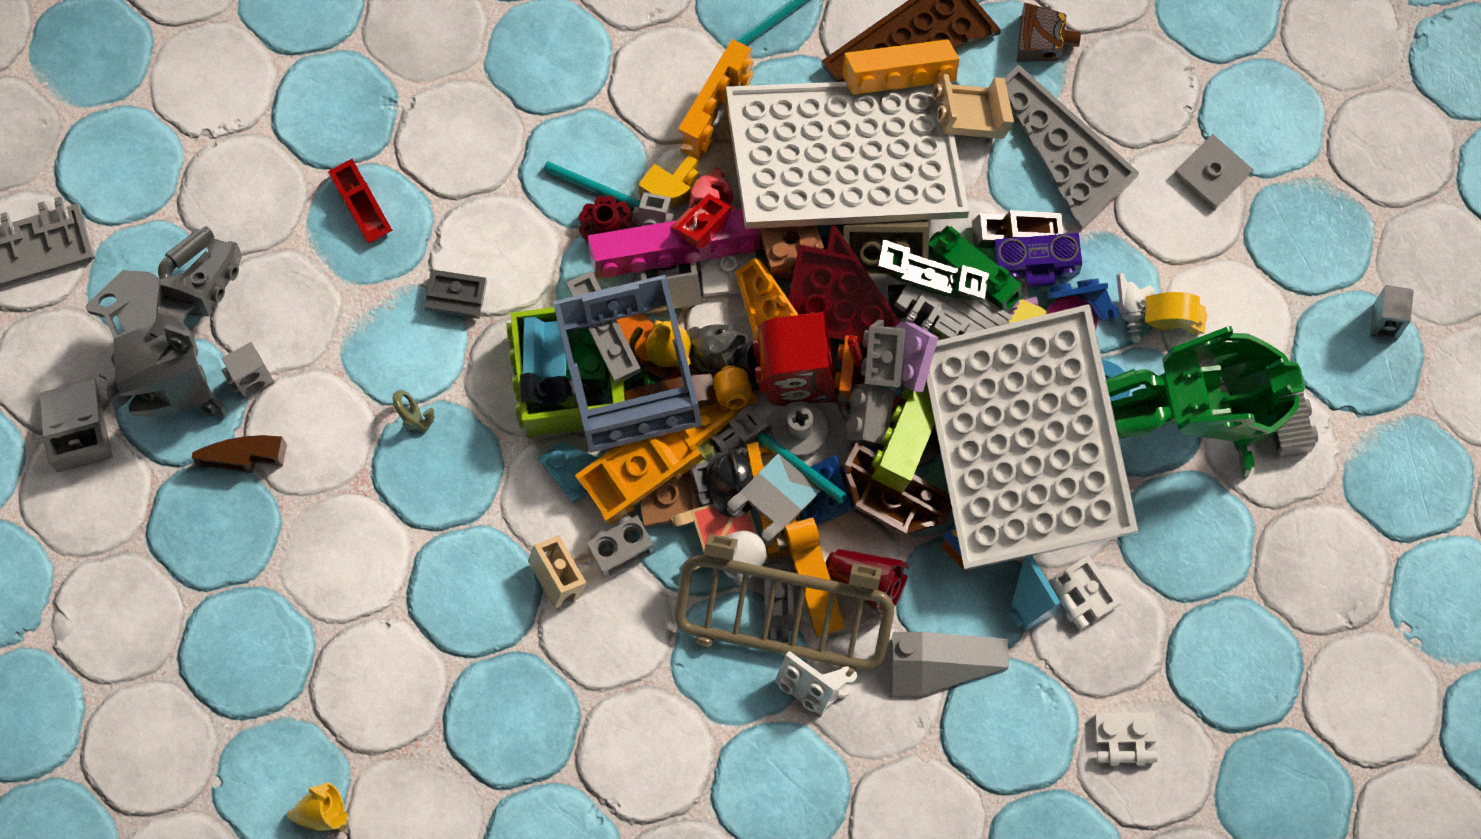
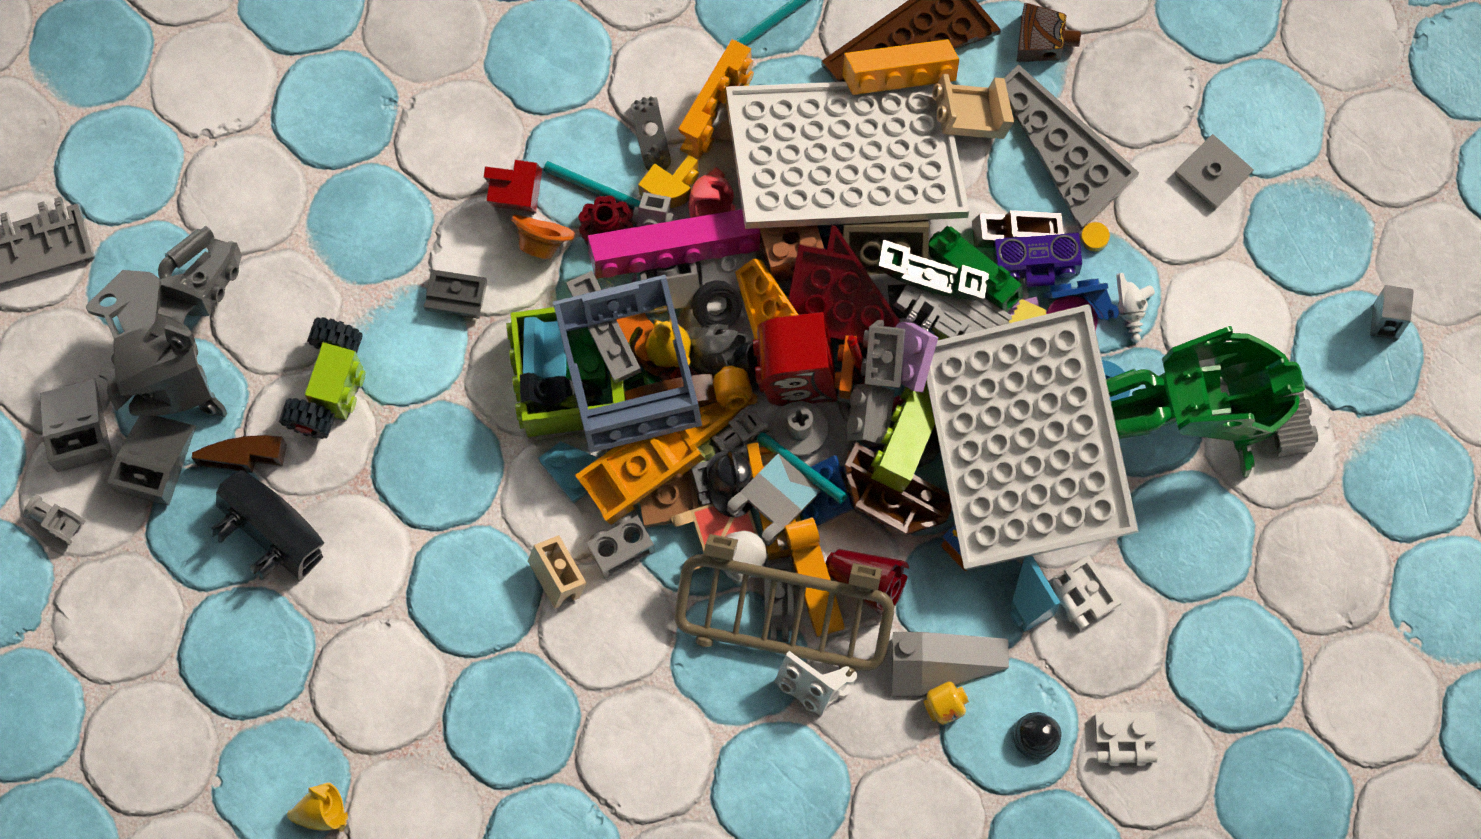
(57, 520): none -> light grey connector
(151, 459): none -> dark grey slope
(246, 371): light grey brick -> none
(270, 523): none -> black piece
(332, 381): none -> brick
(359, 201): red slope -> none
(412, 422): olive piece -> none
(514, 188): none -> red plate
(540, 237): none -> orange hat
(653, 148): none -> dark grey piece
(703, 221): red slope -> none
(709, 291): none -> black tyre
(946, 703): none -> yellow head
(1037, 735): none -> black piece
(1095, 236): none -> yellow tile
(1176, 310): yellow brick -> none

